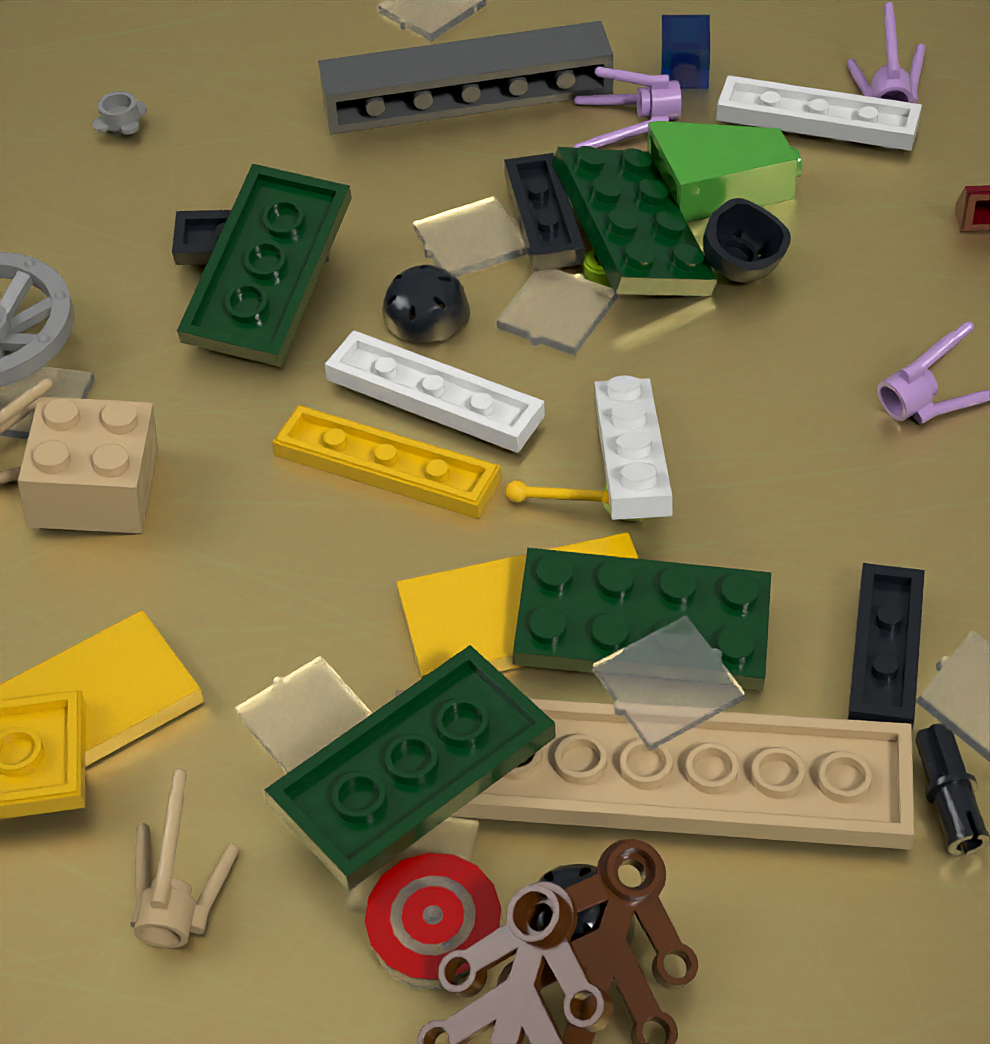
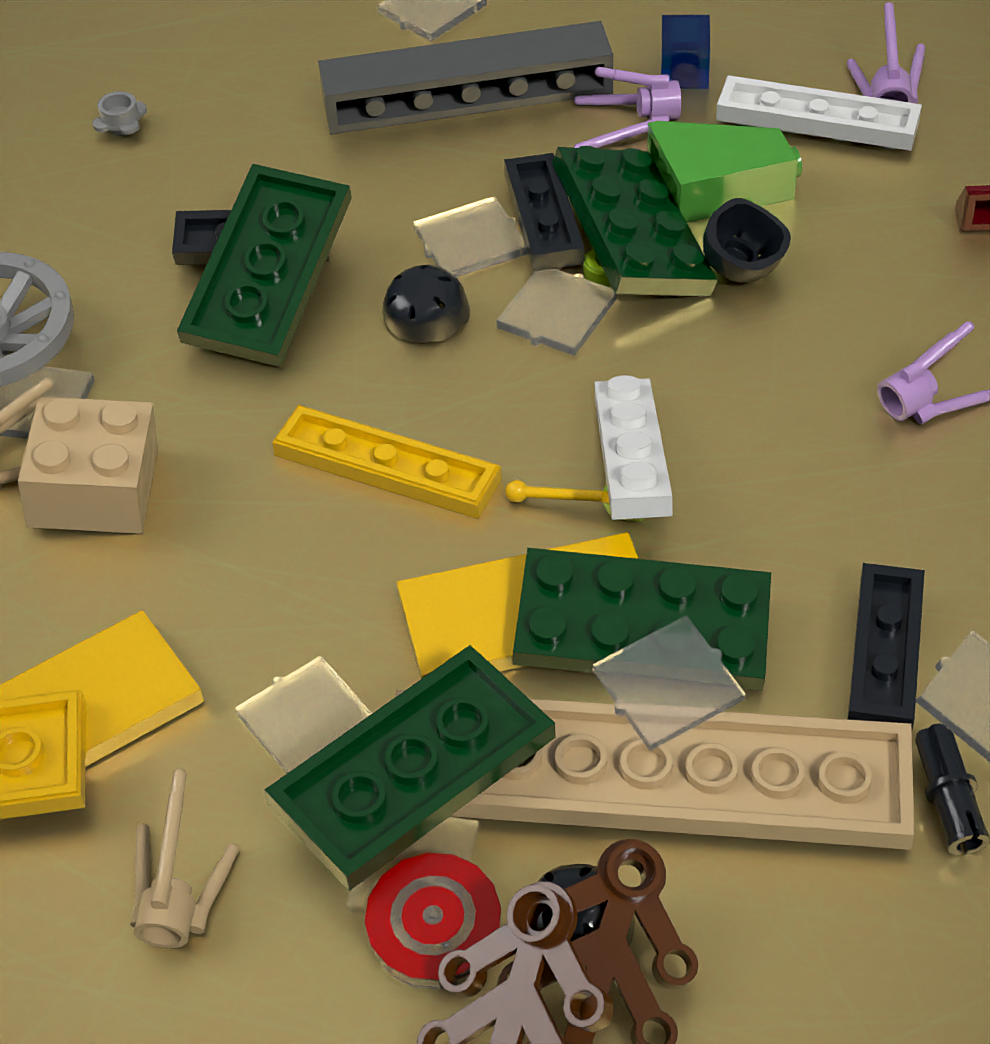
(435, 391): white plate -> none

